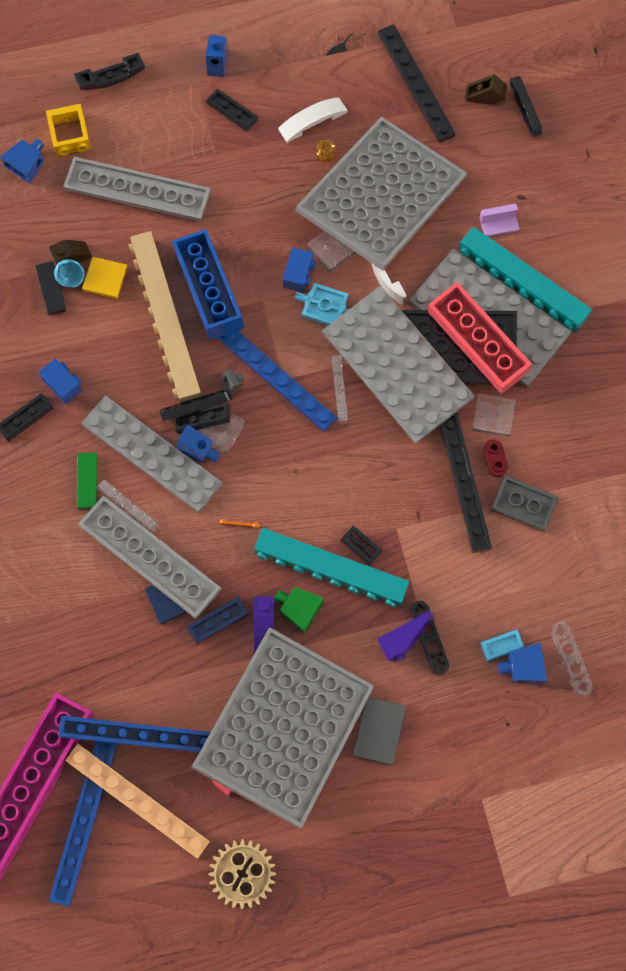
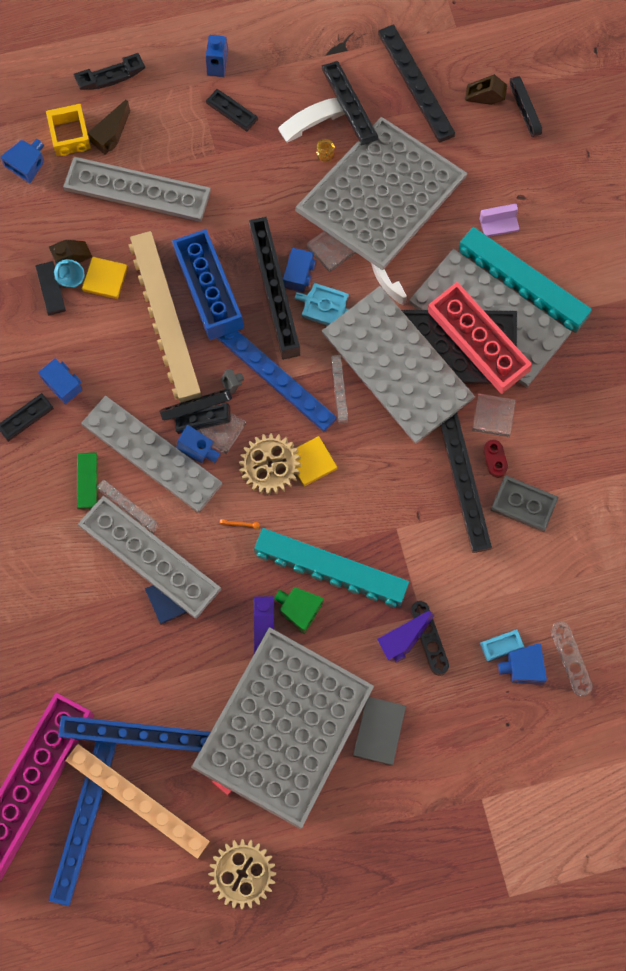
(108, 131): none -> dark brown slope
(217, 620): dark blue plate -> none
(273, 480): none -> tan gear
(274, 288): none -> black brick
(314, 461): none -> yellow tile
(350, 103): none -> black tile
(373, 555): black tile -> none

